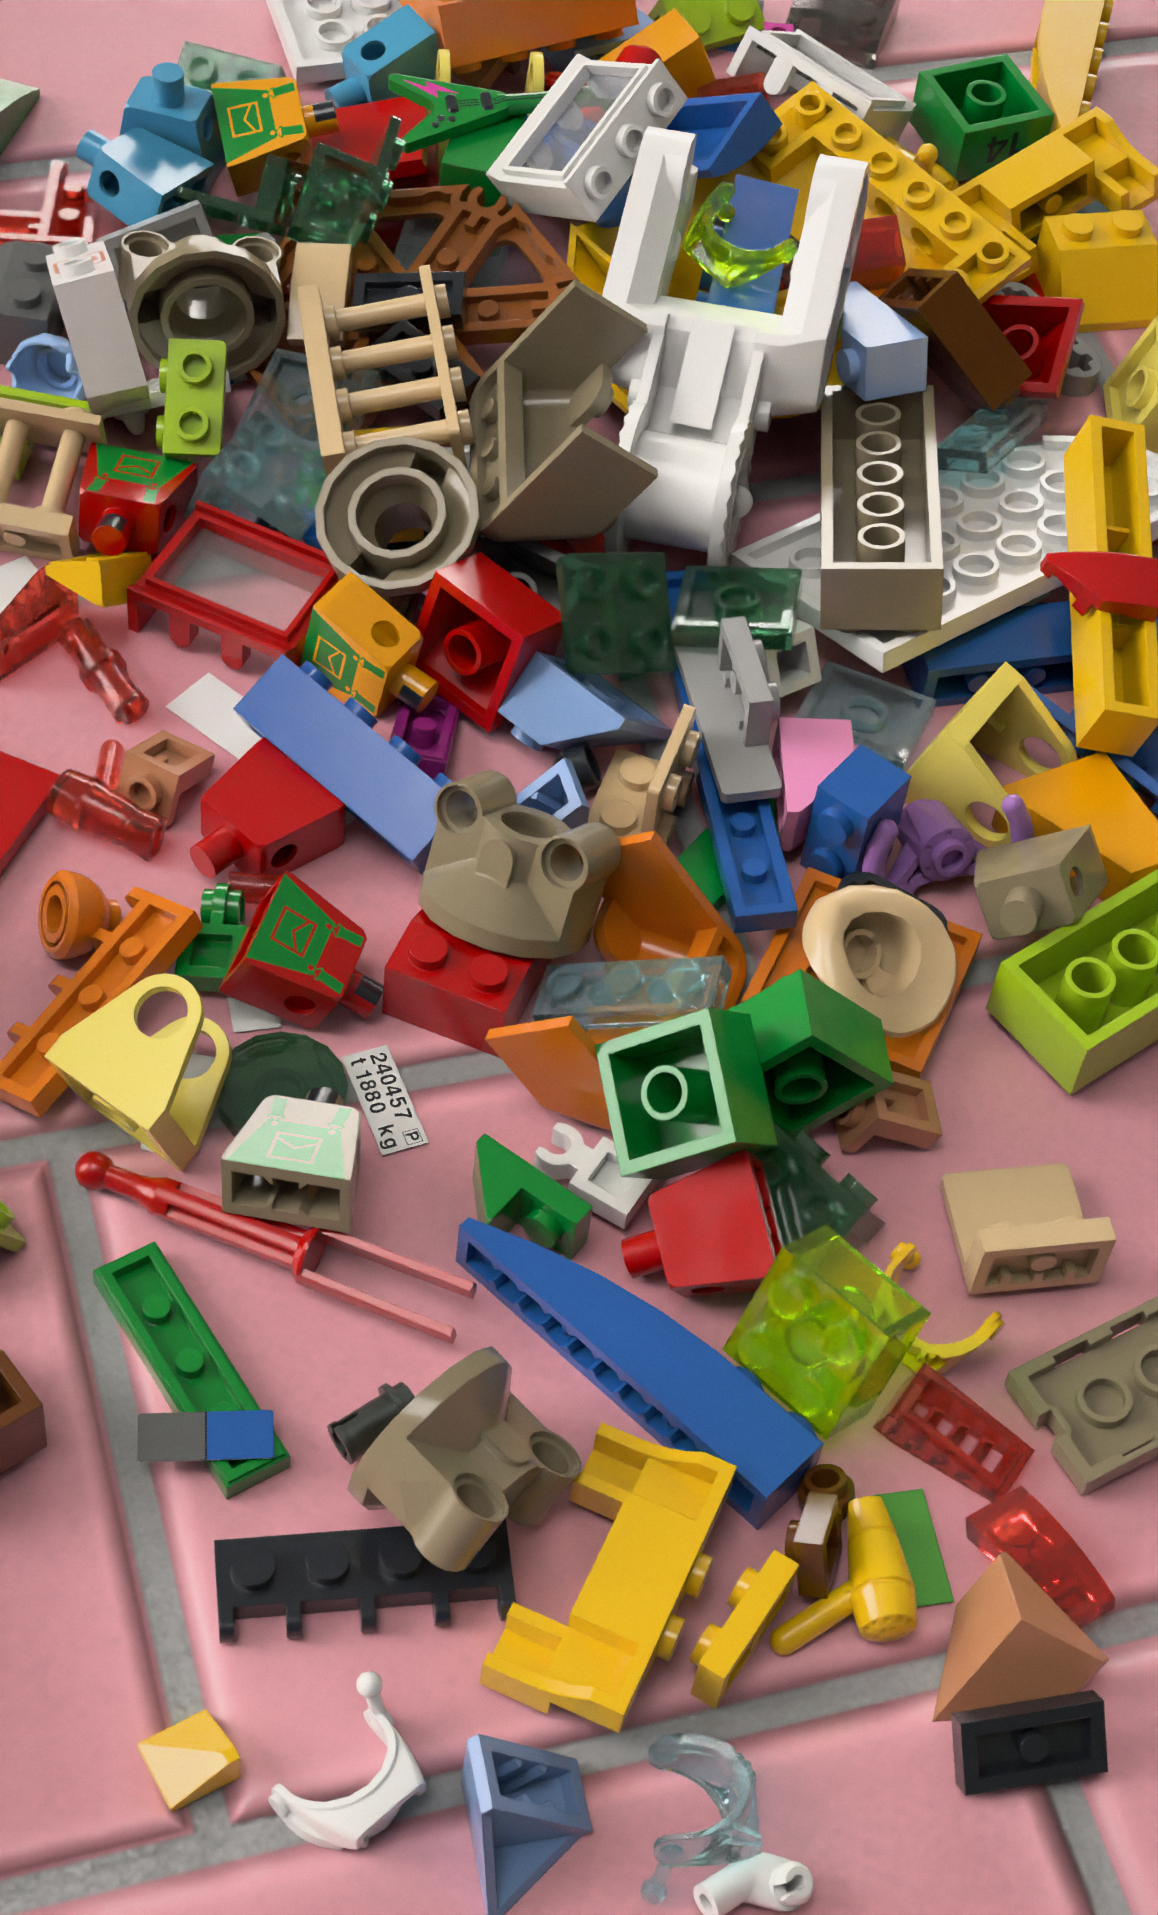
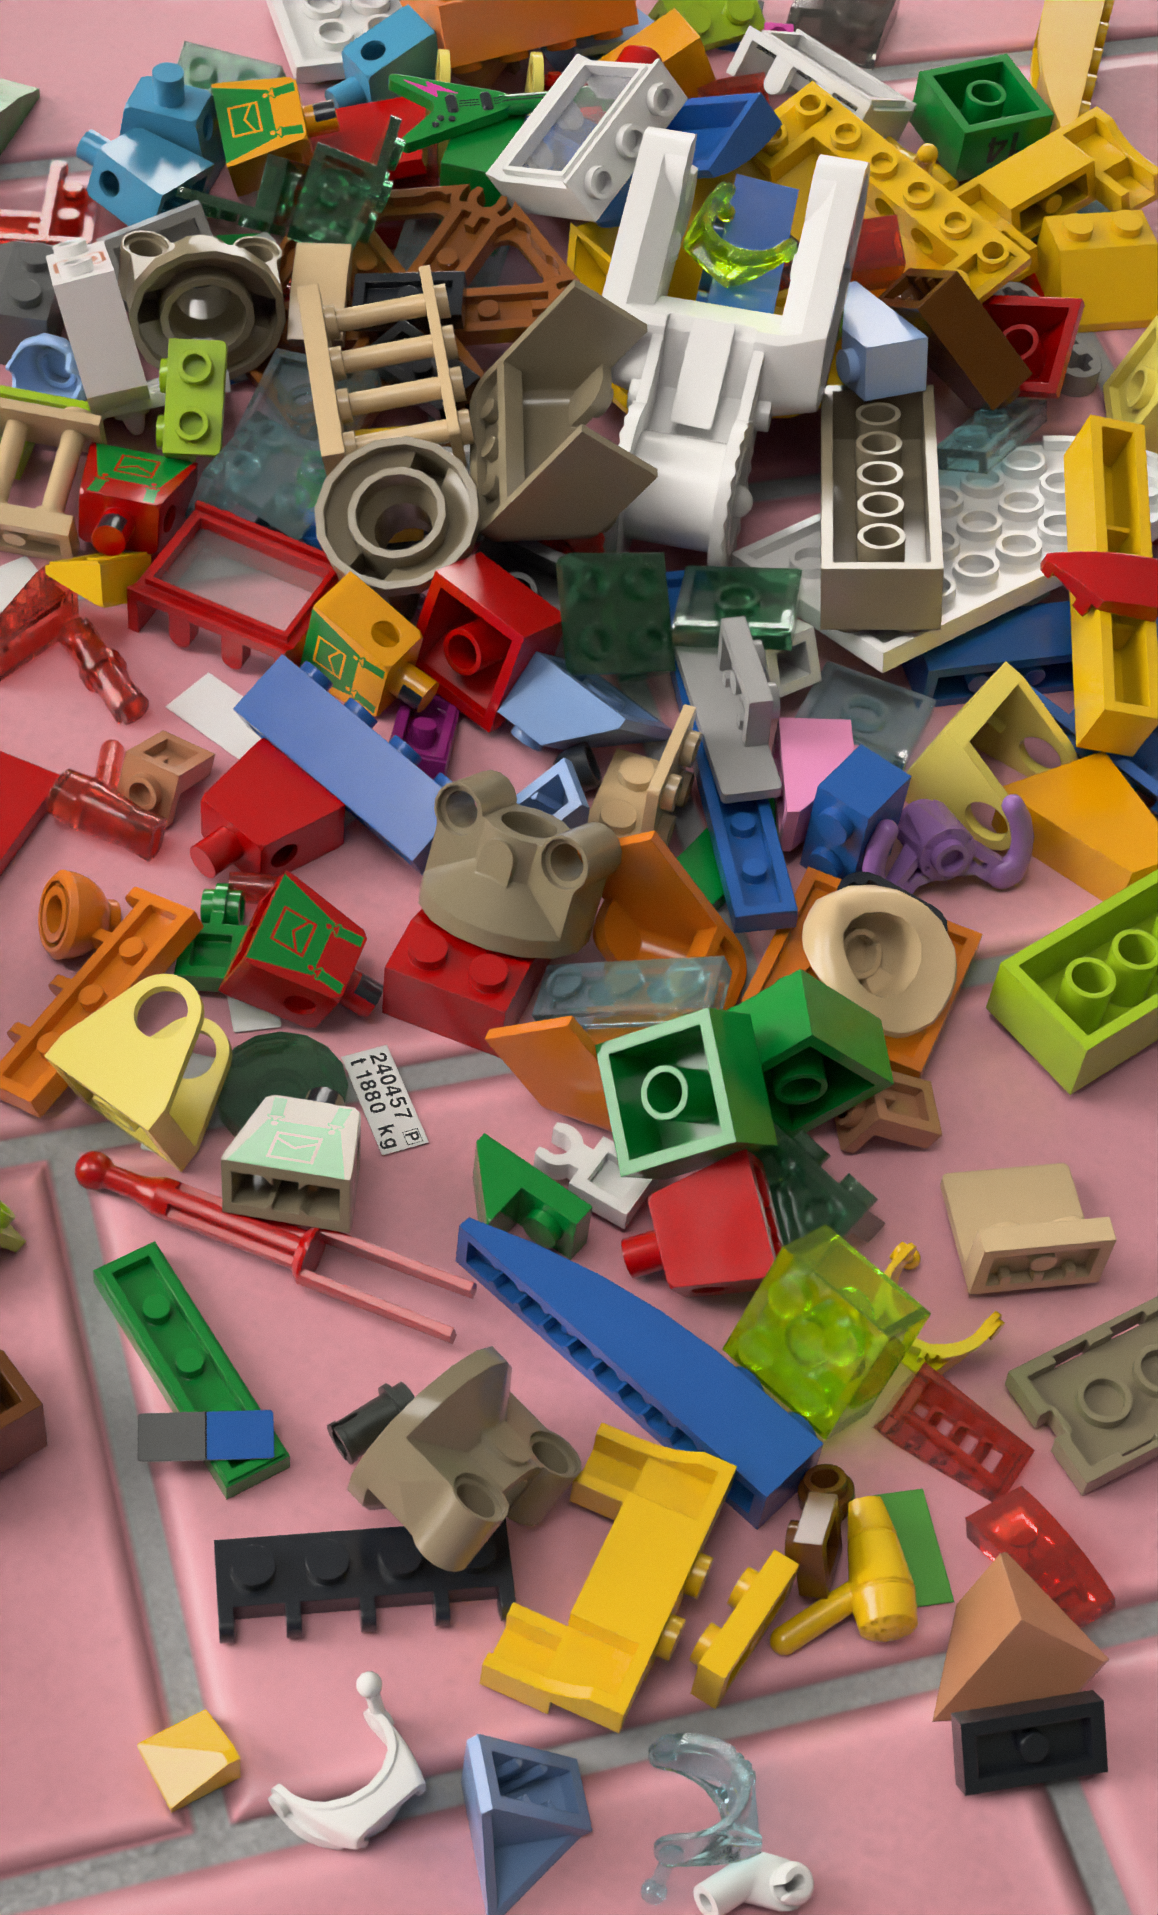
(1029, 882): dark tan torso -> none

